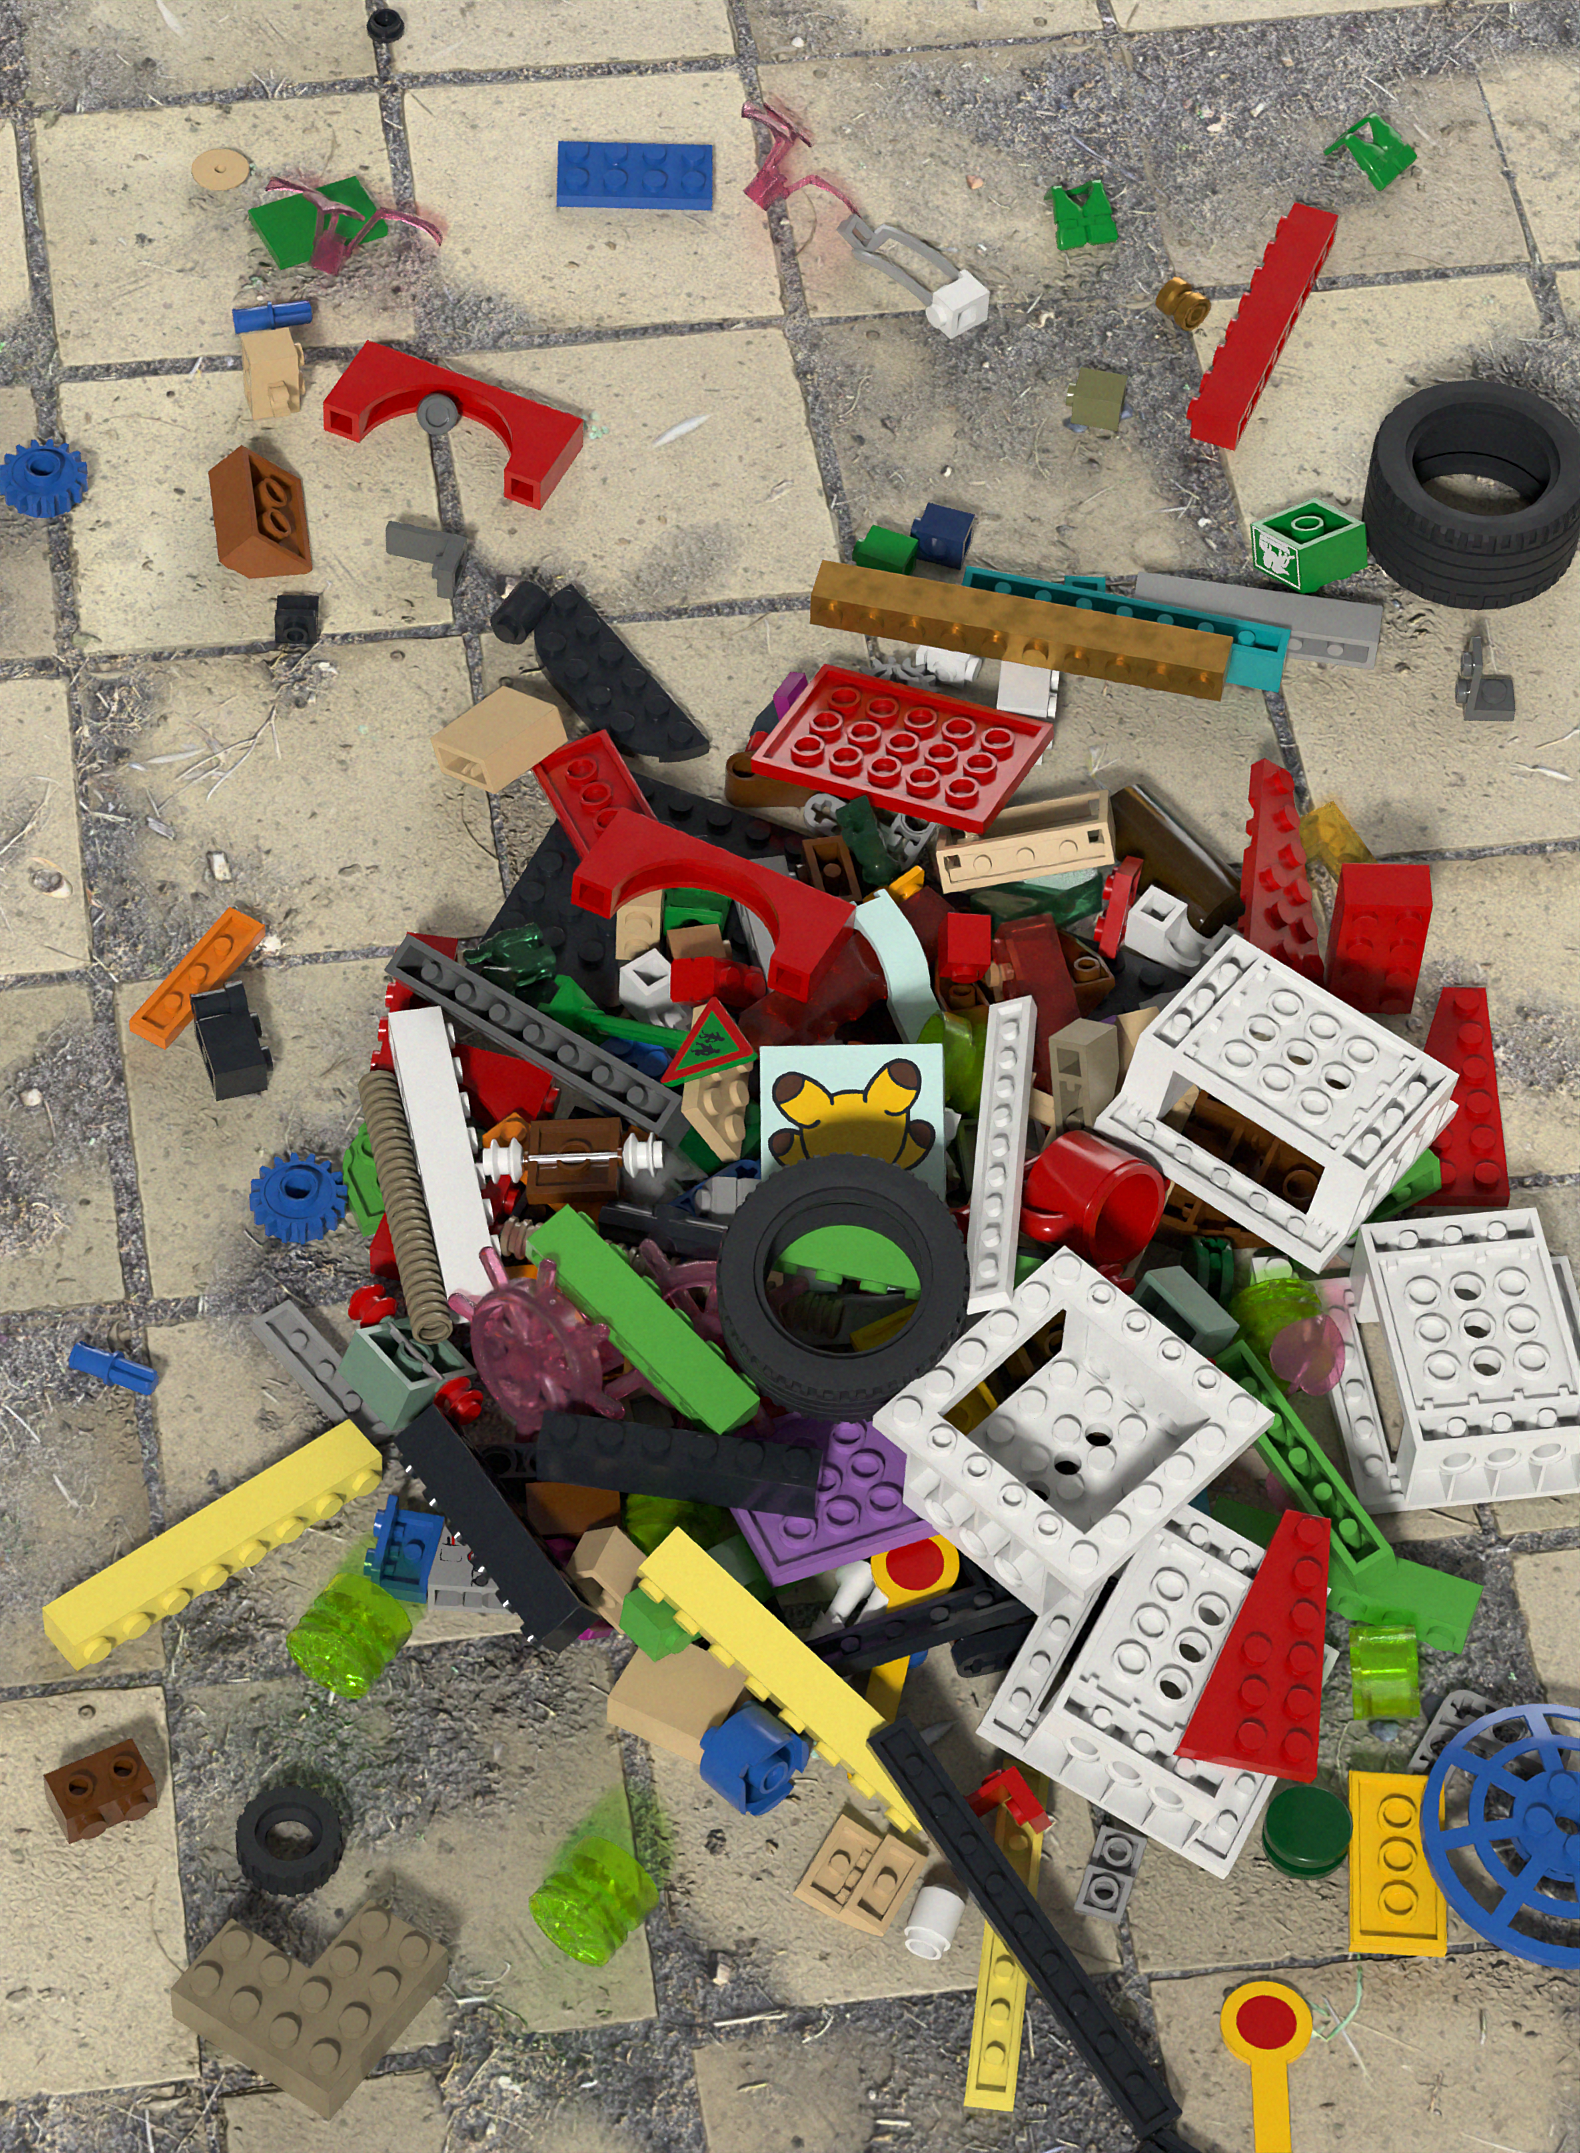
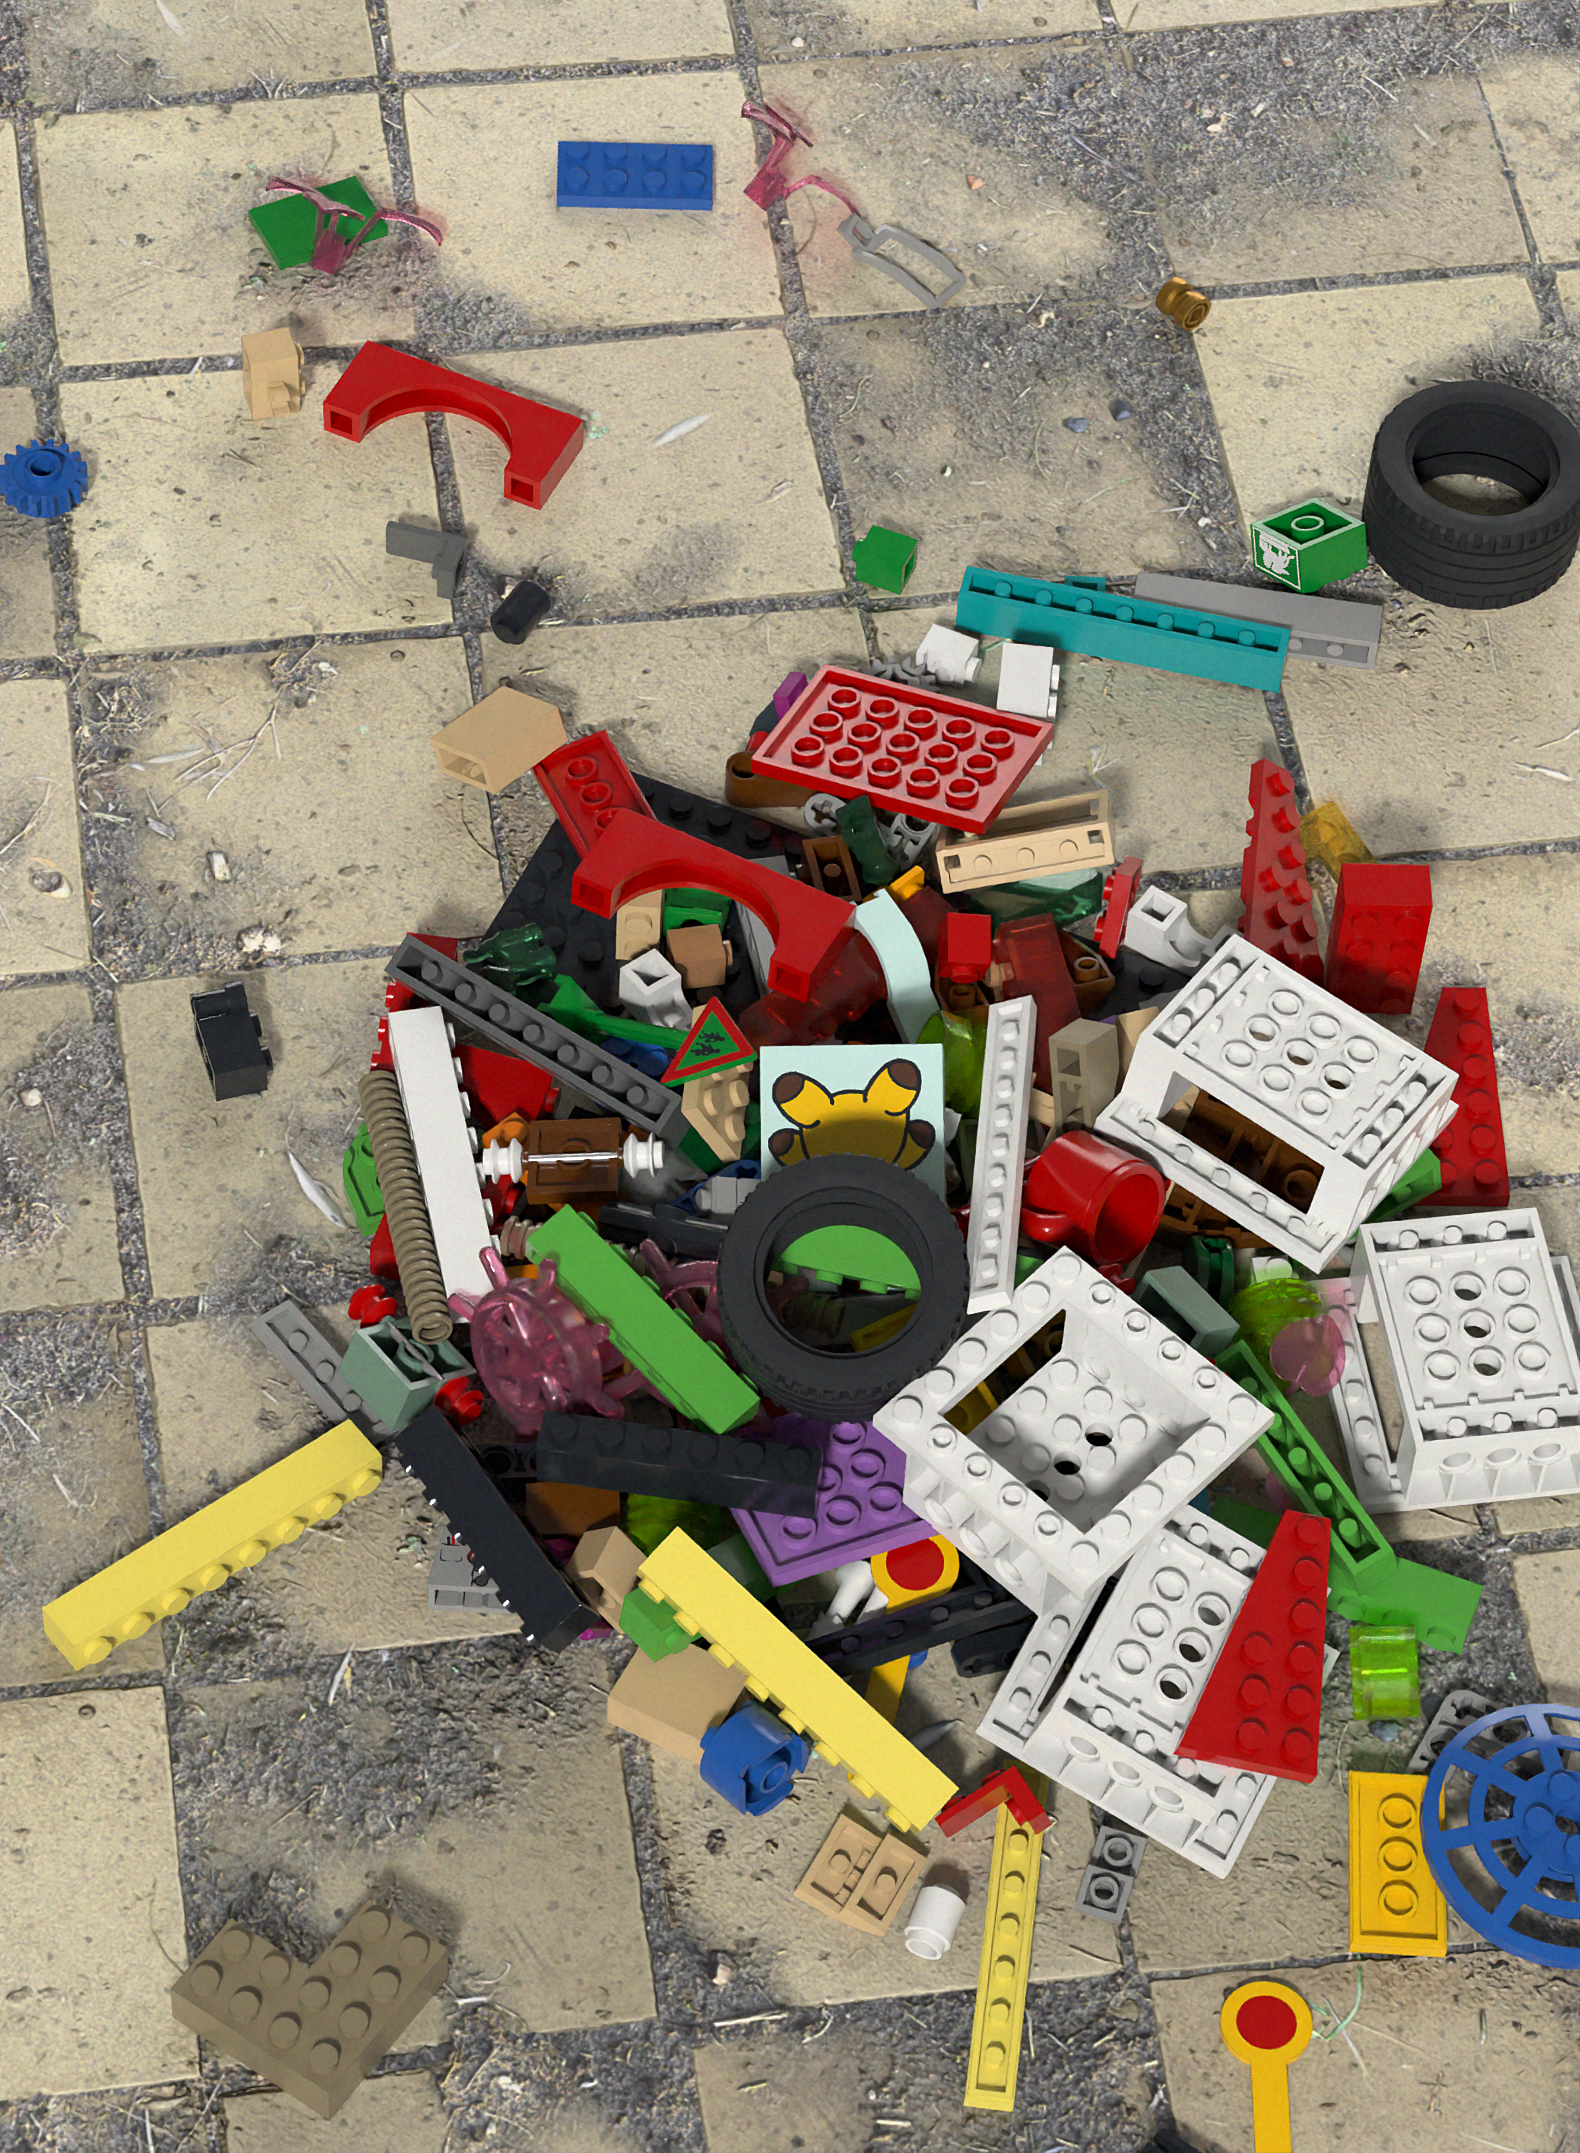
(100, 1791): reddish brown brick -> none
(113, 1368): blue axle -> none
(201, 970): orange plate -> none
(220, 169): tan piece -> none
(259, 517): dark orange slope -> none
(271, 316): blue axle -> none
(296, 619): black bracket -> none
(298, 1199): blue gear -> none
(298, 1875): black tyre -> none
(349, 1635): clear neon green wheel -> none
(385, 26): black plate -> none
(403, 1551): blue bracket -> none
(436, 413): dark grey tile -> none
(594, 1901): clear neon green wheel -> none
(610, 684): black plate -> none
(700, 979): red brick -> none
(943, 535): dark blue brick -> none
(959, 305): white brick -> none
(1021, 630): pearl gold brick -> none
(1024, 1929): black plate -> none
(1082, 224): green piece -> none
(1097, 399): olive brick -> none
(1175, 860): dark brown brick -> none
(1262, 327): red brick -> none
(1307, 1832): dark green head -> none
(1381, 159): green piece -> none
(1482, 697): dark grey bracket -> none

